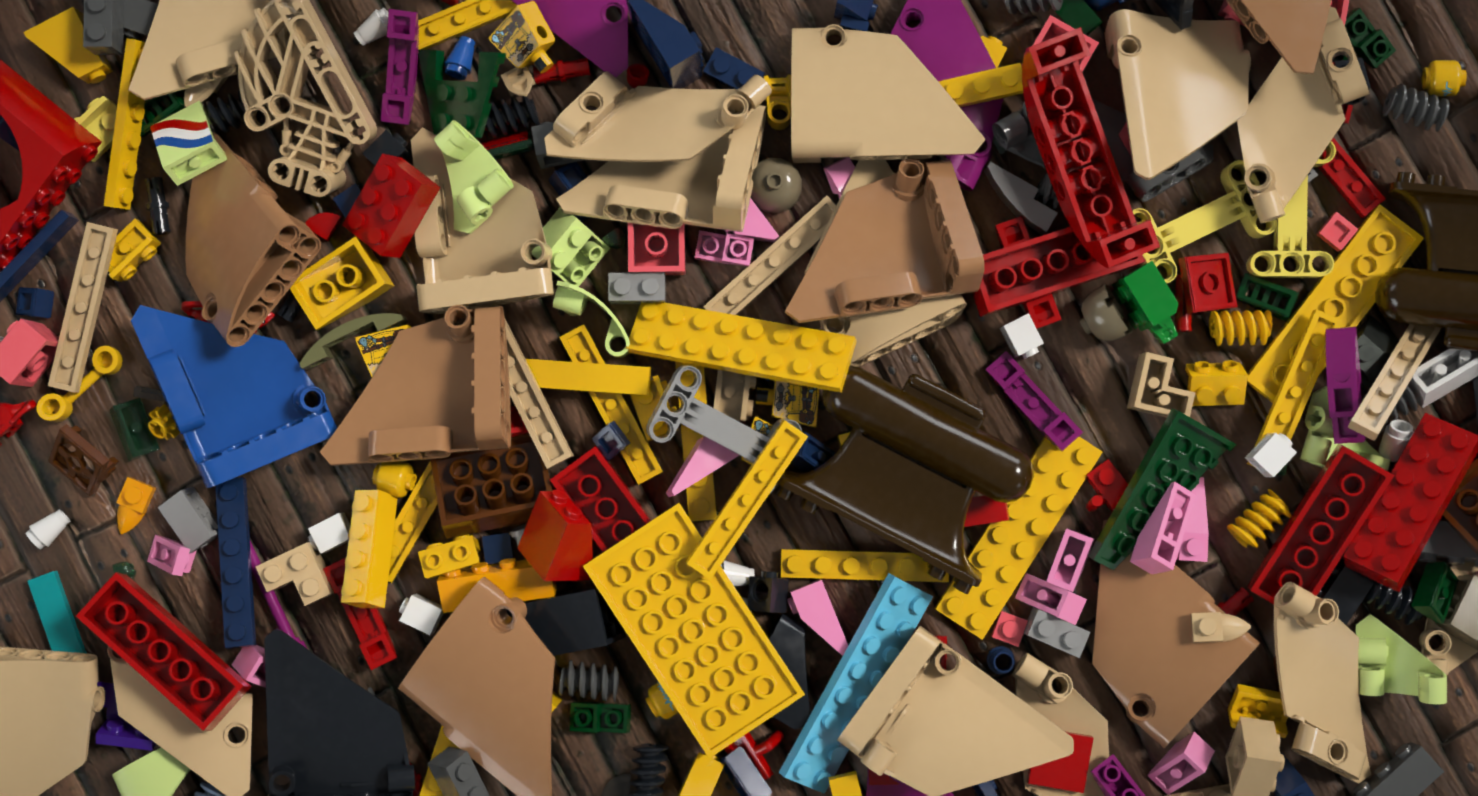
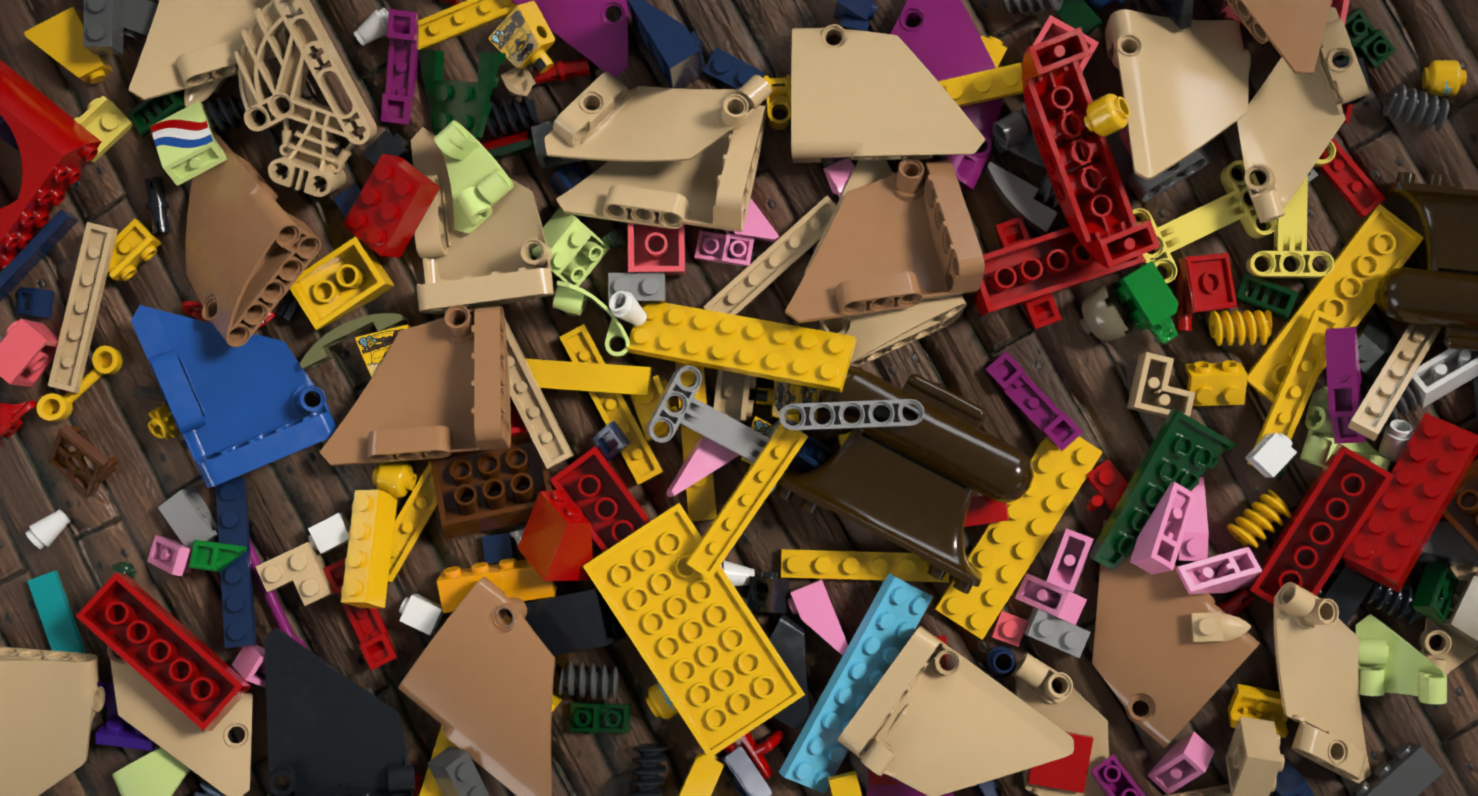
(126, 134): yellow plate -> none
(133, 429): clear green slope -> none
(133, 503): light orange plate -> none
(213, 555): none -> green tile
(324, 224): red tile -> none
(449, 557): yellow bracket -> none
(460, 59): blue cone -> none
(627, 308): none -> white cone
(637, 75): red hinge -> none
(775, 185): dark tan cylinder -> none
(837, 410): none -> light grey beam
(1022, 337): white brick -> none
(1107, 115): none -> yellow head
(1220, 573): none -> bright pink slope
(1337, 231): coral plate -> none

